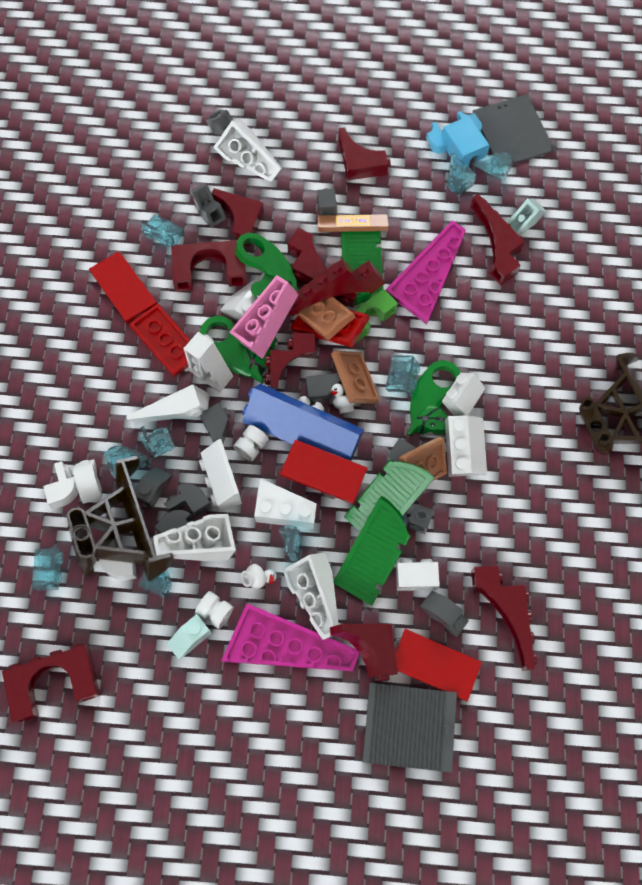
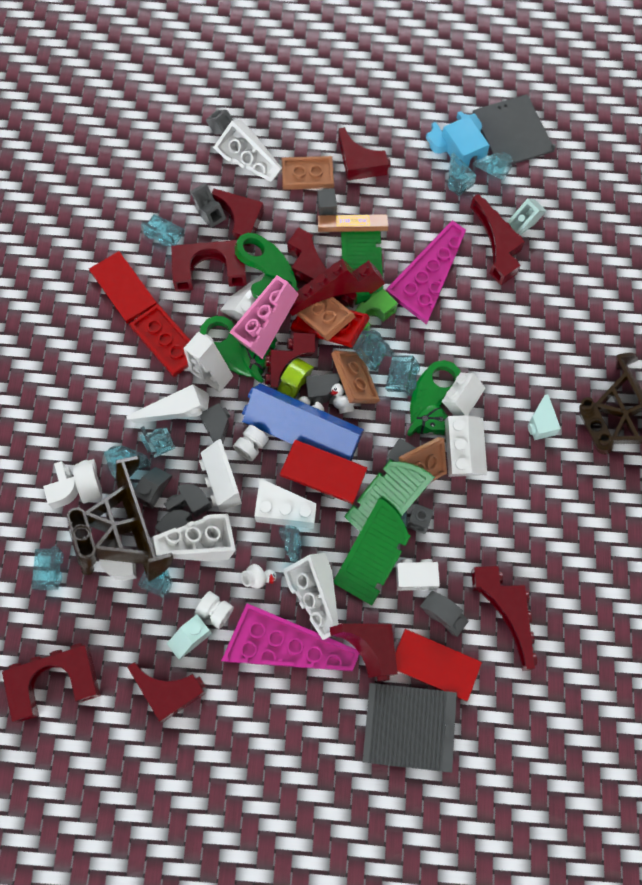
(167, 697): none -> dark red arch
(294, 377): none -> lime brick
(307, 172): none -> nougat tile
(372, 348): none -> clear light blue bracket
(544, 420): none -> light aqua slope

